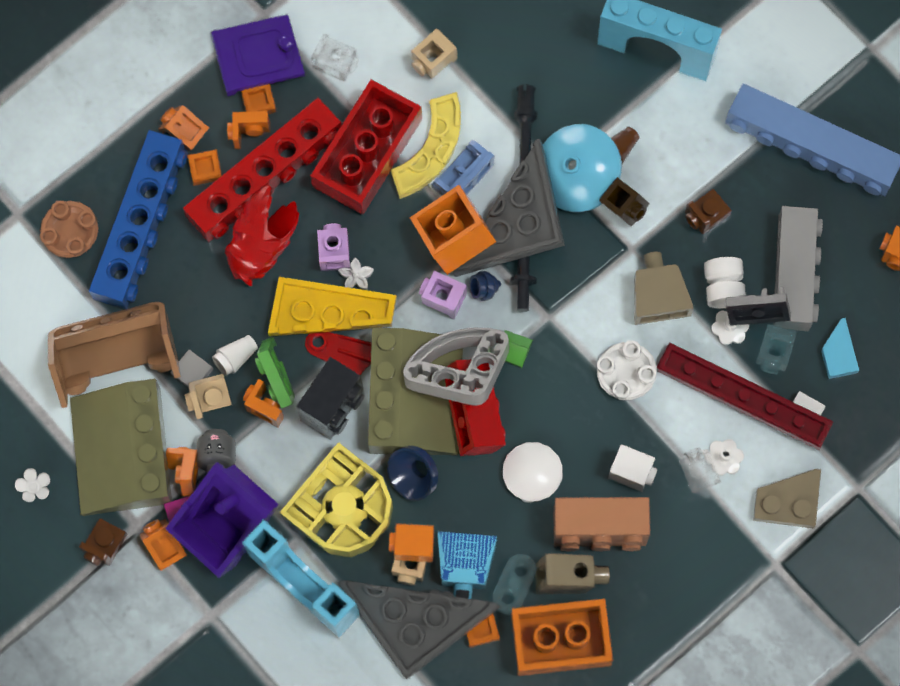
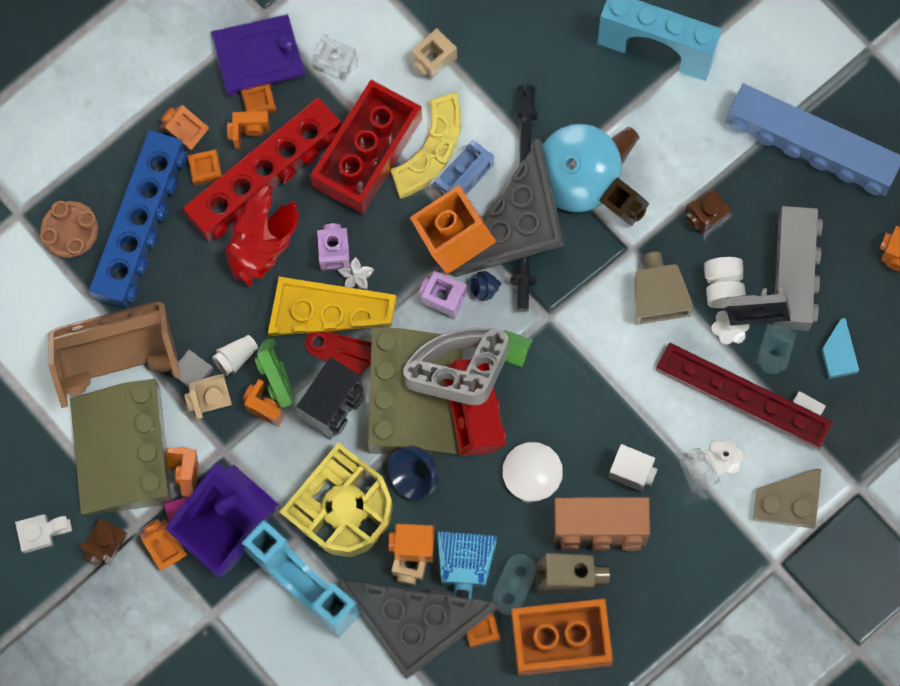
(33, 485): white plant -> none
(38, 531): none -> white plate
(215, 447): dark grey head -> none
(626, 370): white dish -> none

